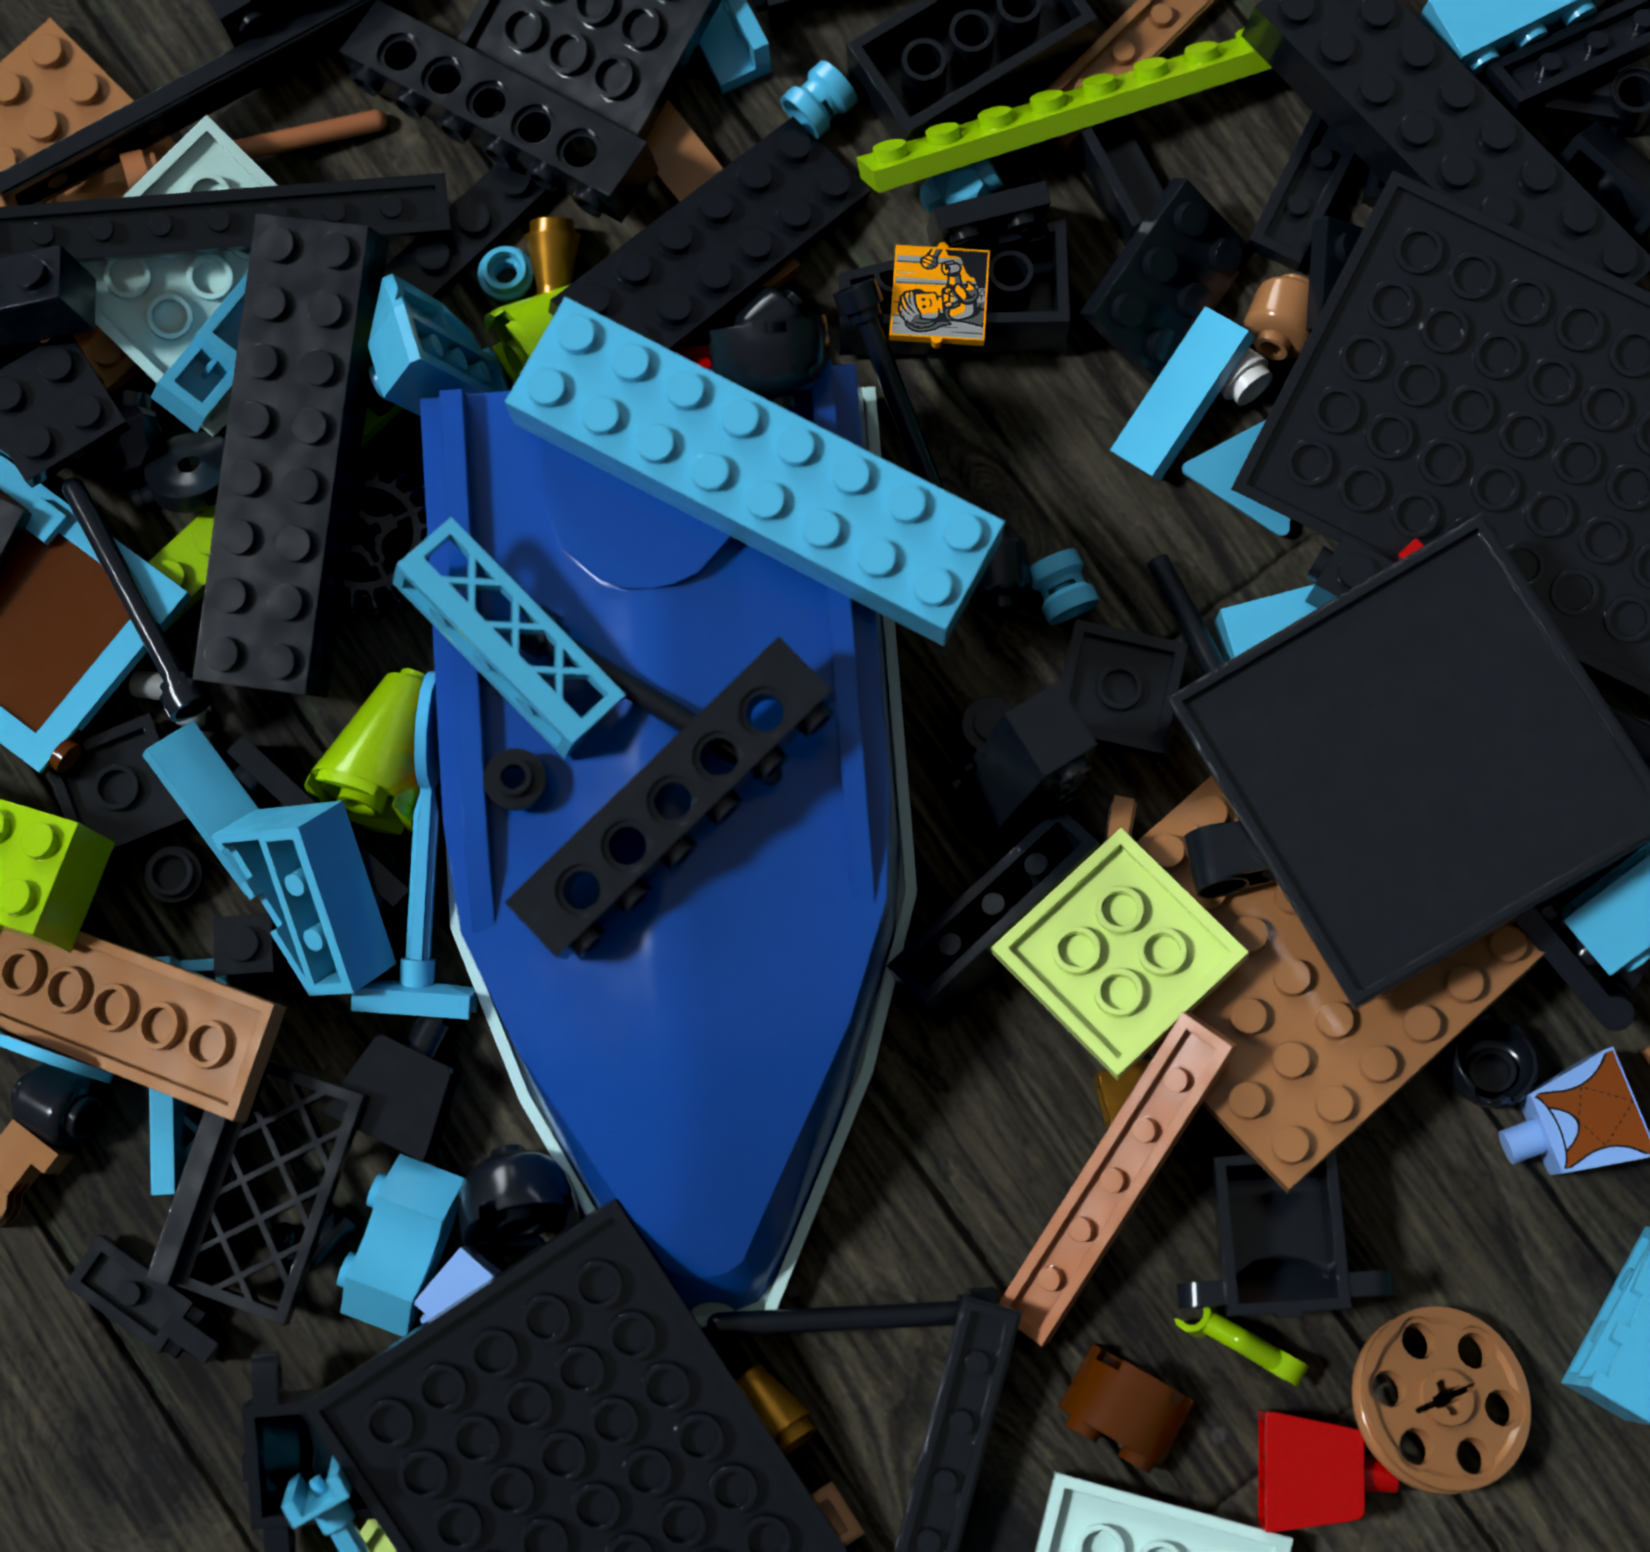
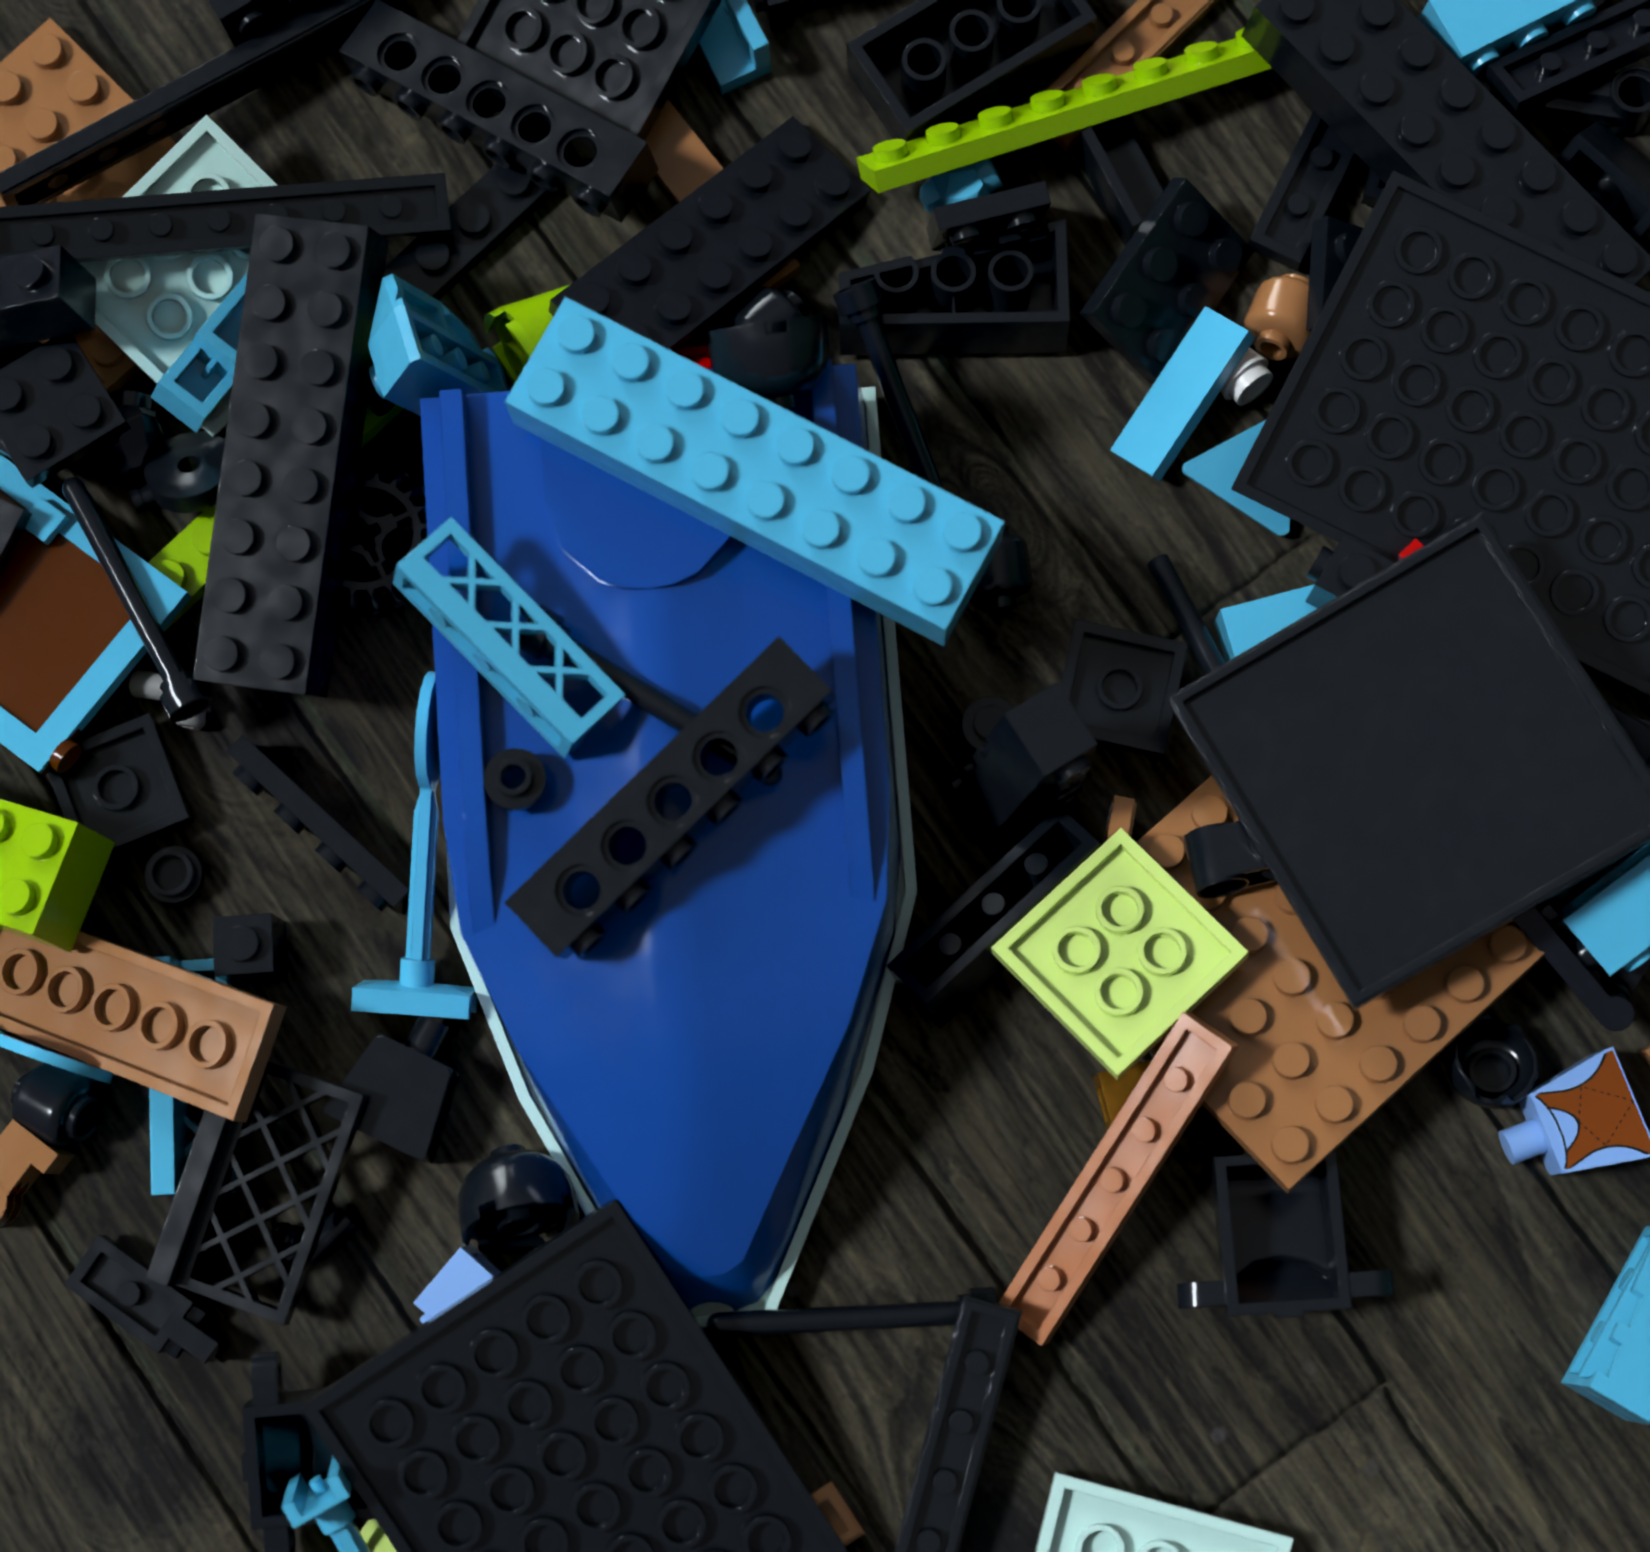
(137, 164): nougat piece -> none
(201, 786): medium azure tile -> none
(315, 891): medium azure wedge -> none
(374, 759): lime cone -> none
(401, 1244): medium azure brick -> none
(500, 259): medium azure plate -> none
(552, 251): pearl gold cone -> none
(778, 1407): pearl gold cone -> none
(819, 98): medium azure wheel -> none
(939, 295): piece -> none
(1063, 587): medium azure wheel -> none
(1126, 1406): reddish brown cylinder -> none
(1247, 1344): lime arm -> none
(1313, 1473): red torso -> none
(1456, 1422): medium nougat wedge -> none

